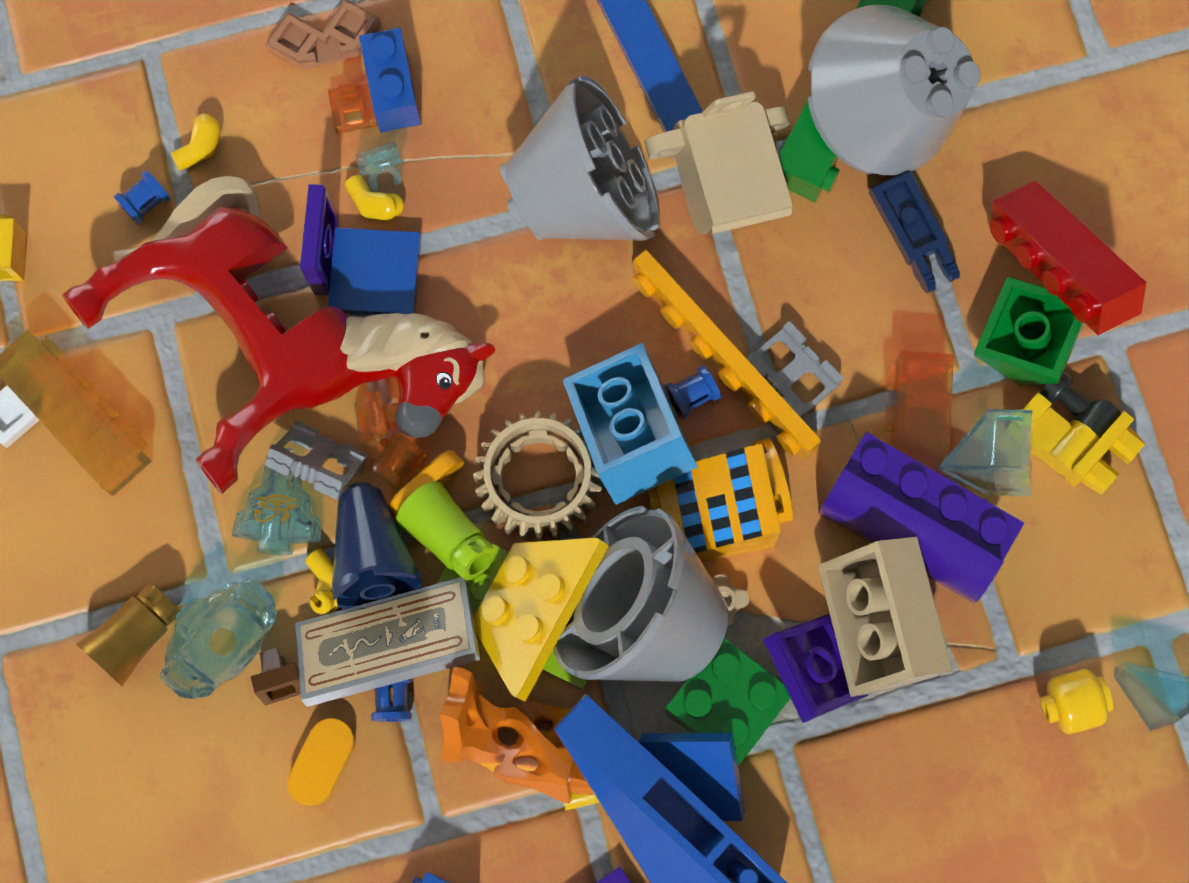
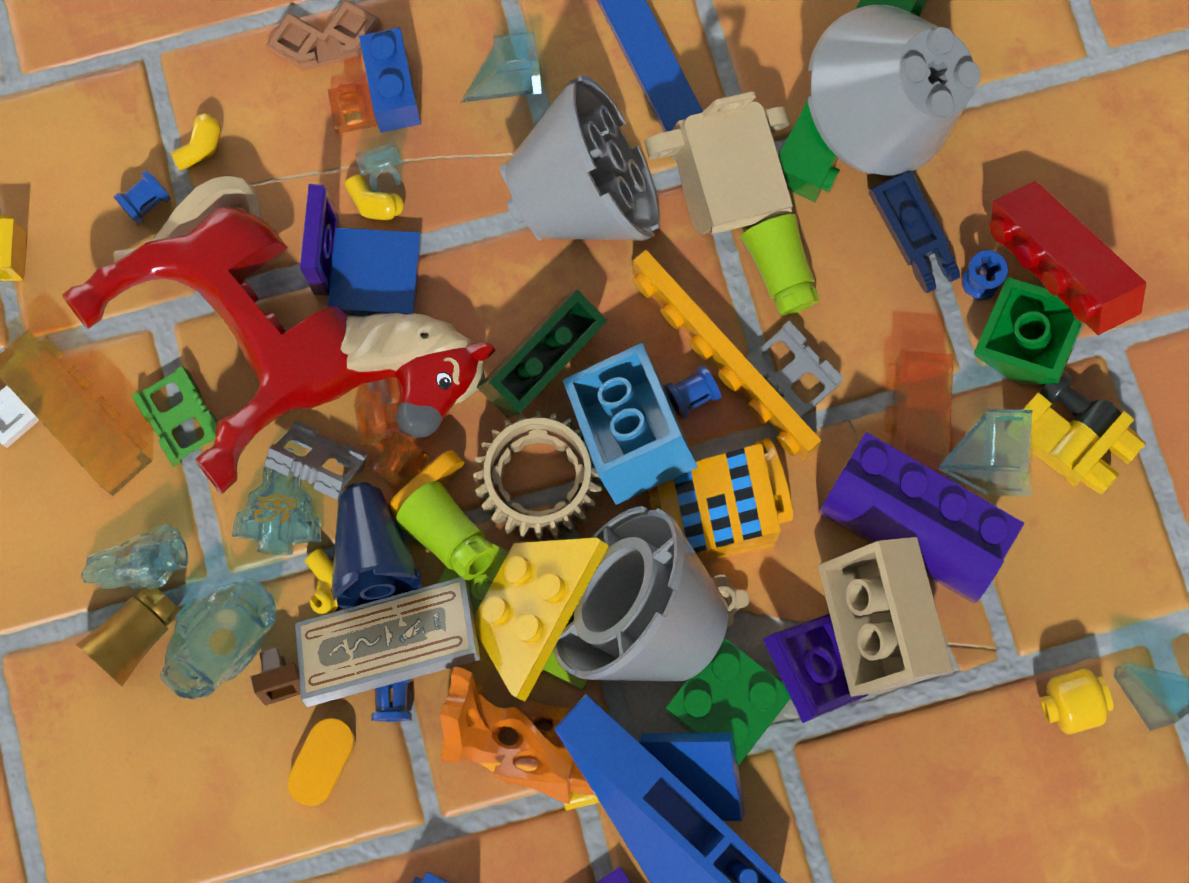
(140, 561): none -> clear light blue rock
(166, 422): none -> bright green piece
(508, 69): none -> clear light blue slope
(542, 354): none -> dark green brick
(782, 263): none -> lime plant
(993, 265): none -> blue bush

